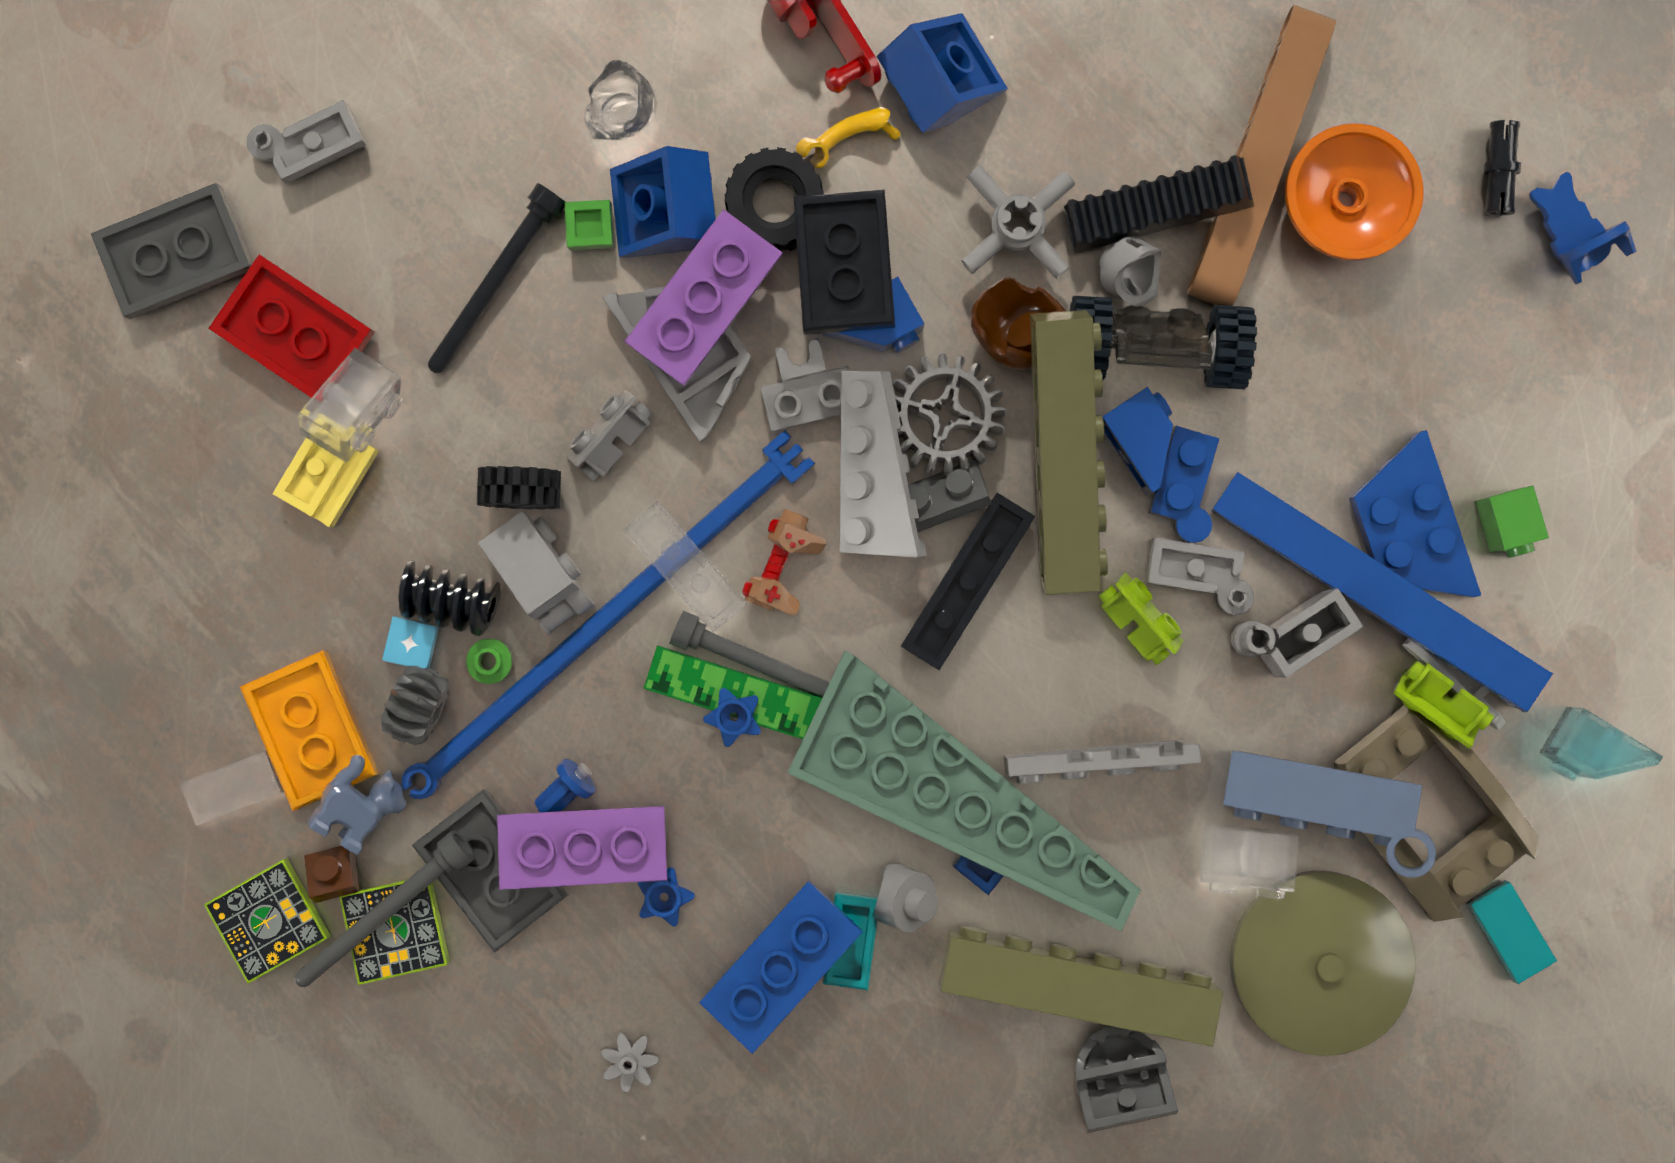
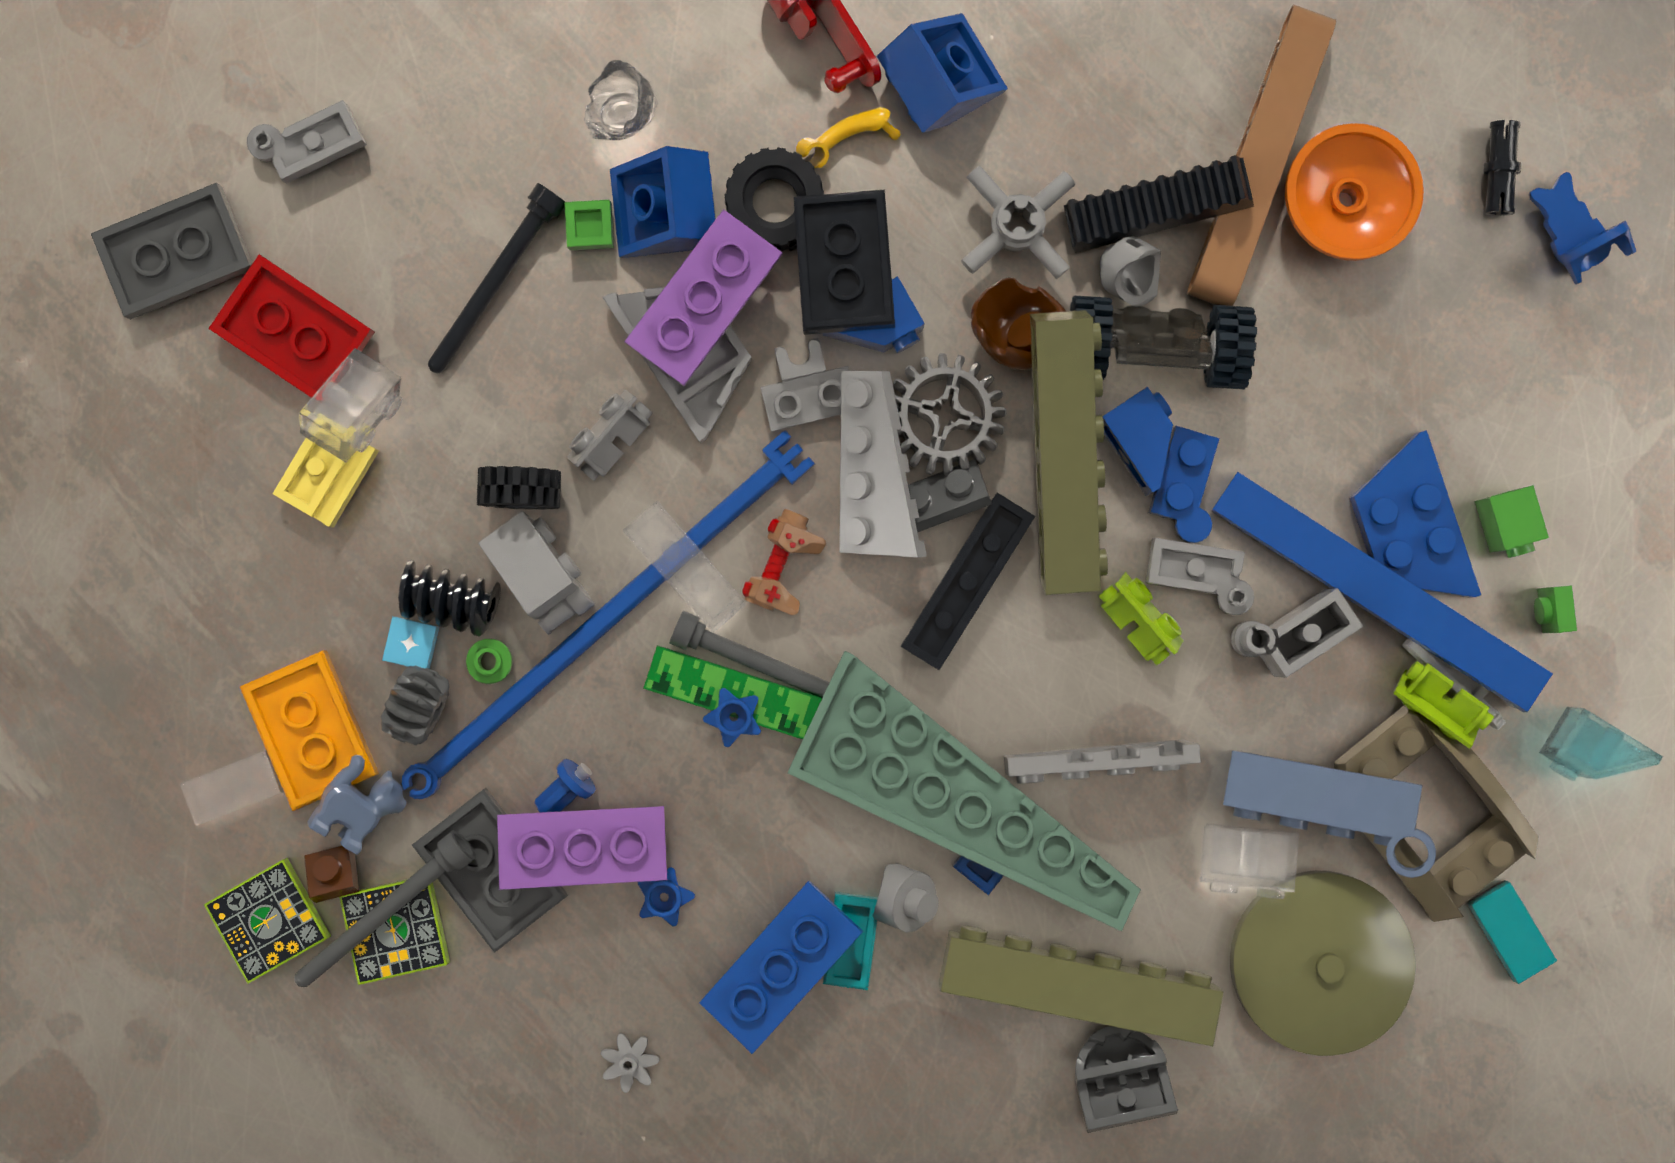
(1555, 609): none -> bright green plate

